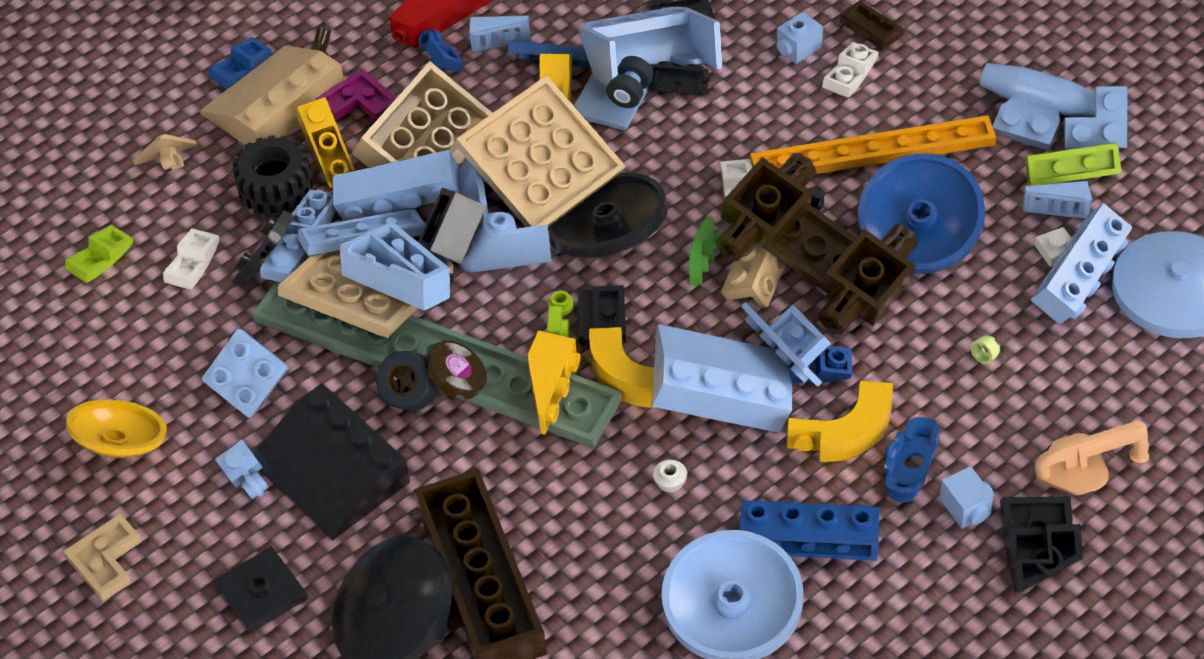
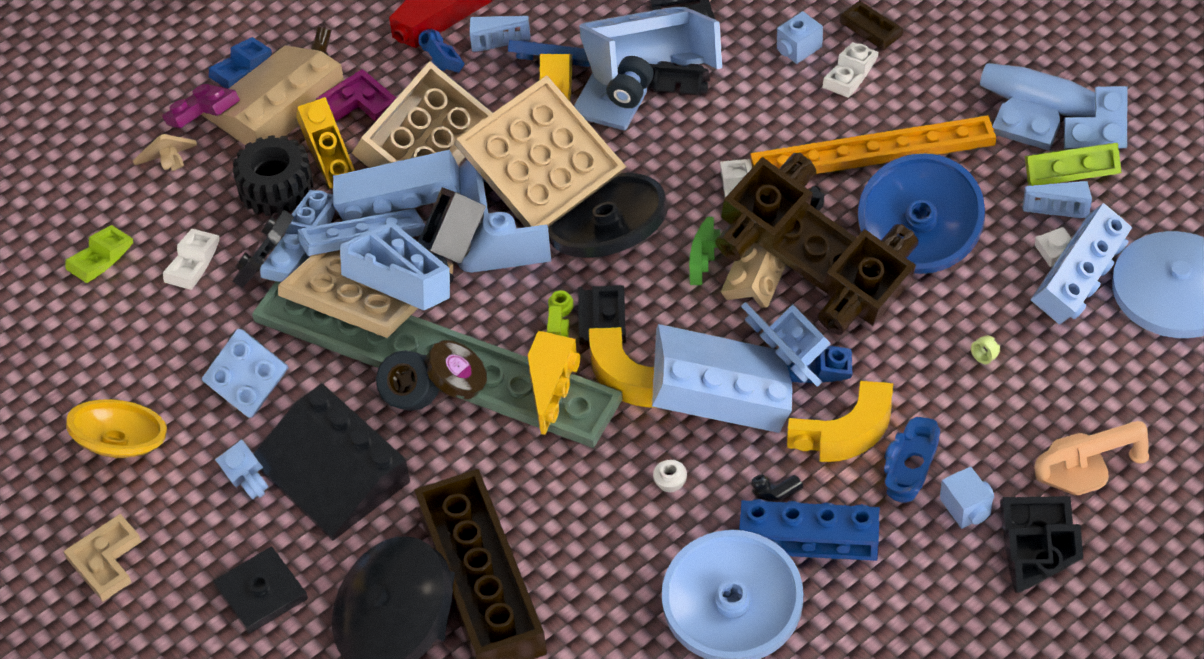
(205, 99): none -> magenta plate
(775, 492): none -> black arm

